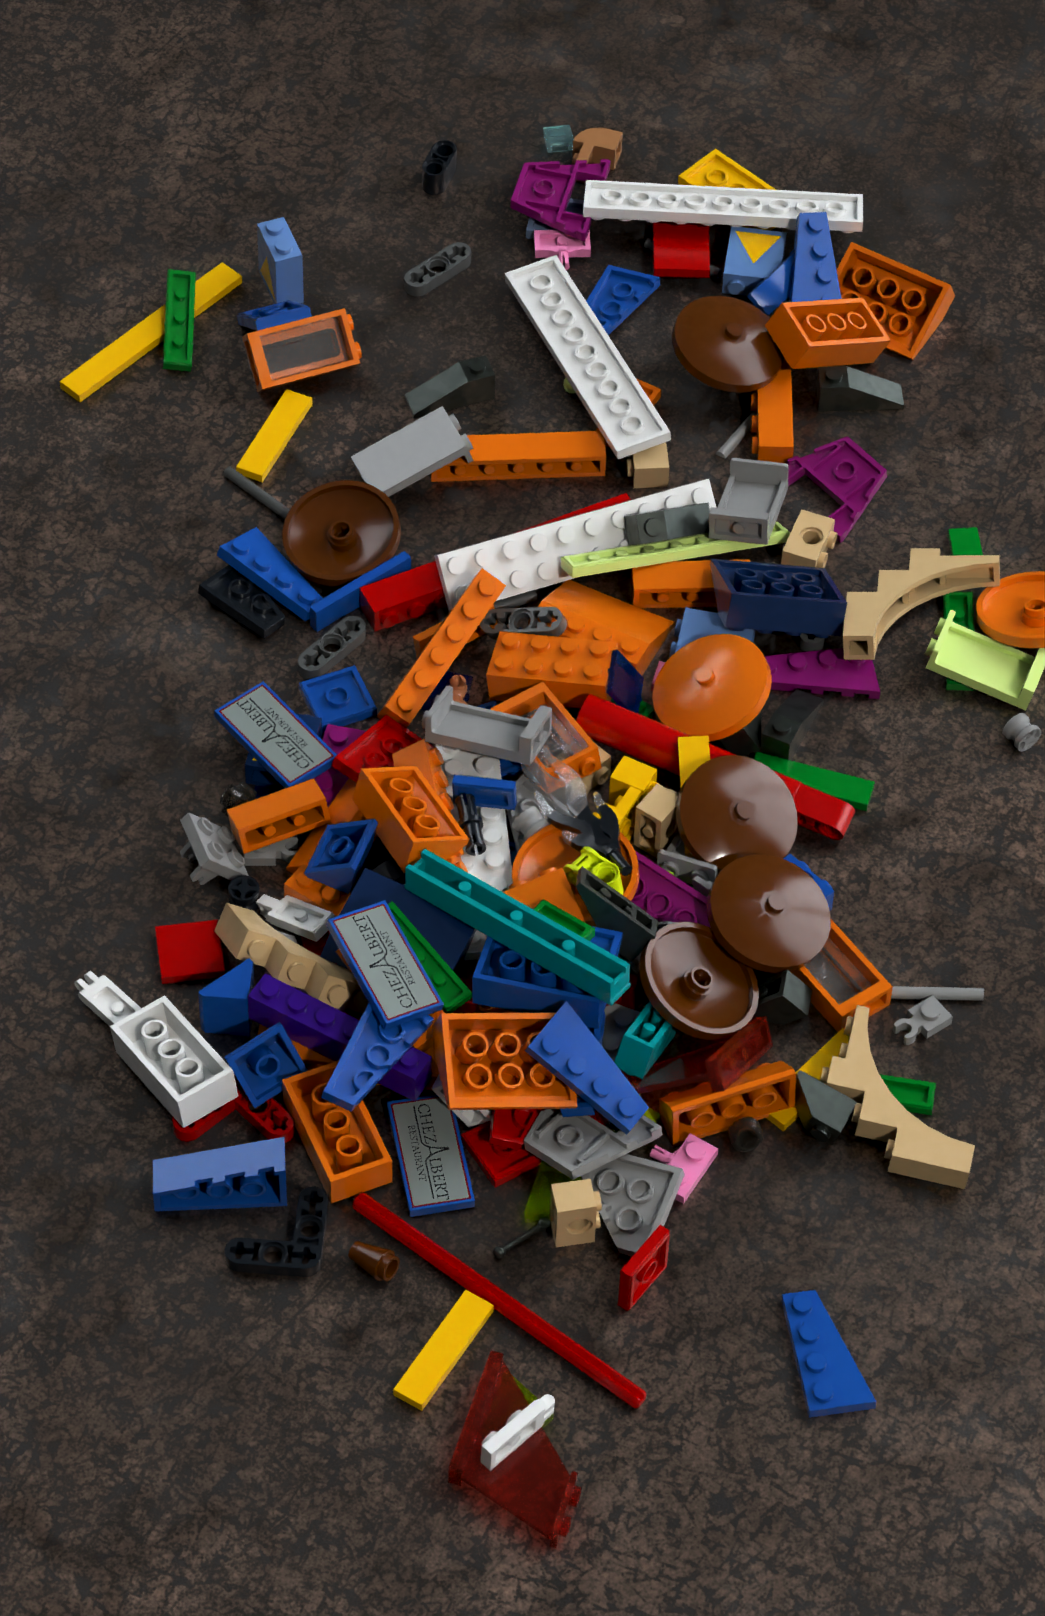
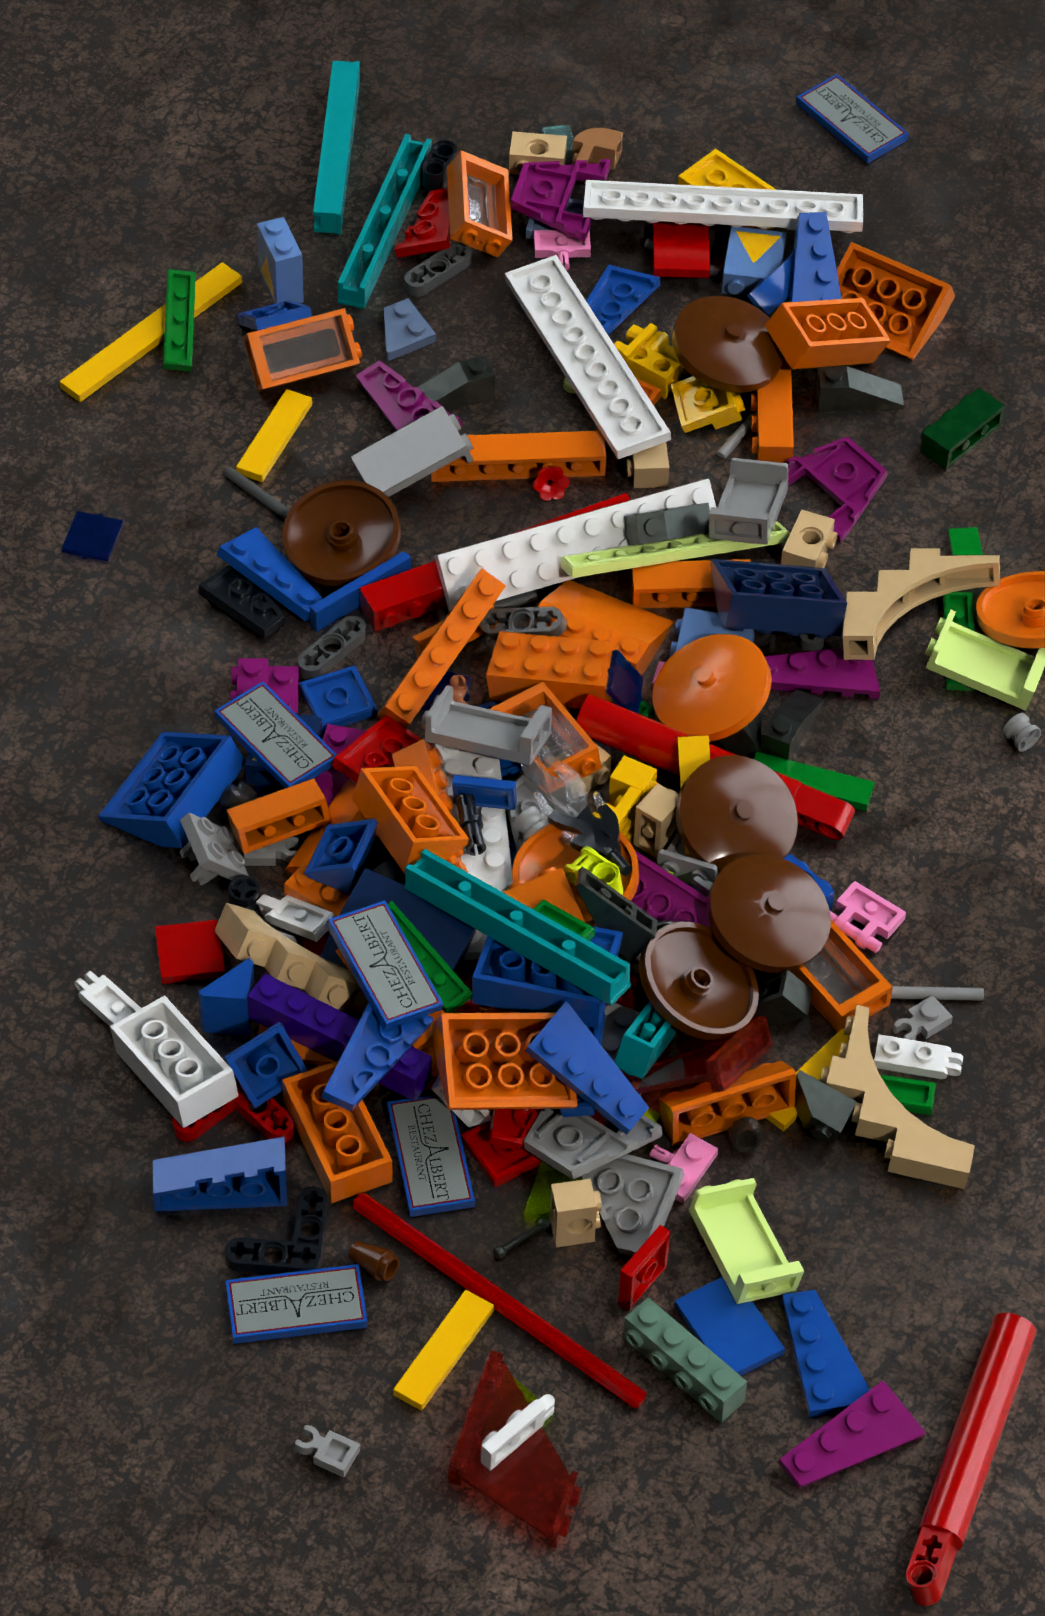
(92, 536): none -> clear blue piece
(172, 779): none -> blue slope
(281, 679): none -> magenta plate
(296, 1303): none -> light grey tile
(331, 1453): none -> light grey plate
(336, 147): none -> teal tile
(383, 223): none -> teal tile
(395, 397): none -> magenta wing
(405, 329): none -> sand blue wing
(431, 228): none -> red wing
(479, 204): none -> orange piece
(535, 148): none -> tan brick
(555, 488): none -> red plant
(651, 357): none -> yellow hips
(684, 1359): none -> sand green brick
(703, 405): none -> yellow plate
(729, 1329): none -> blue tile
(743, 1242): none -> yellowish green panel
(852, 118): none -> tile
(859, 1432): none -> magenta wing
(870, 910): none -> bright pink plate
(916, 1057): none -> white hinge
(961, 428): none -> dark green brick
(969, 1455): none -> red piece

